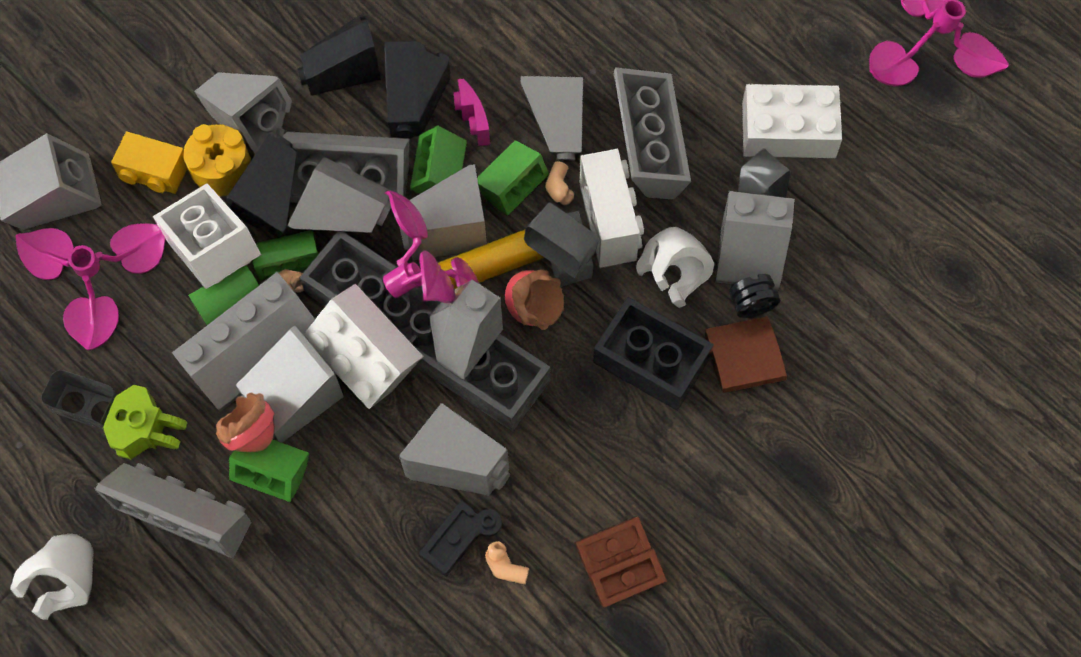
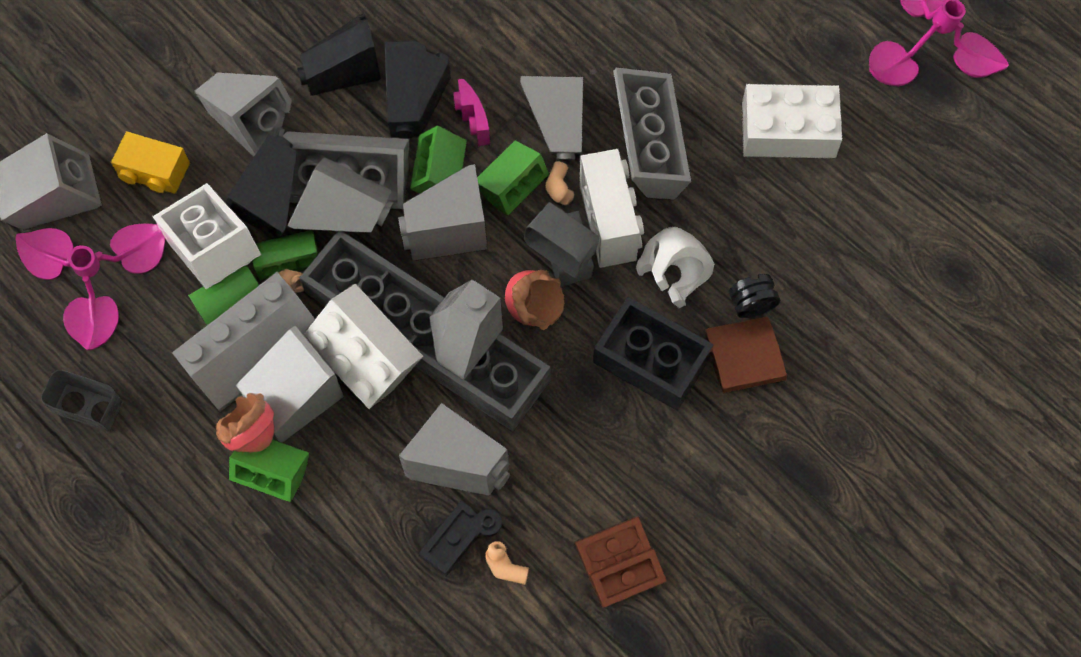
(64, 558): white piece -> none
(139, 424): lime hinge -> none
(175, 508): light grey slope -> none
(216, 157): yellow brick -> none
(408, 276): dark pink plant -> none
(496, 257): yellow brick -> none
(754, 237): light grey slope -> none
(764, 176): dark grey piece -> none

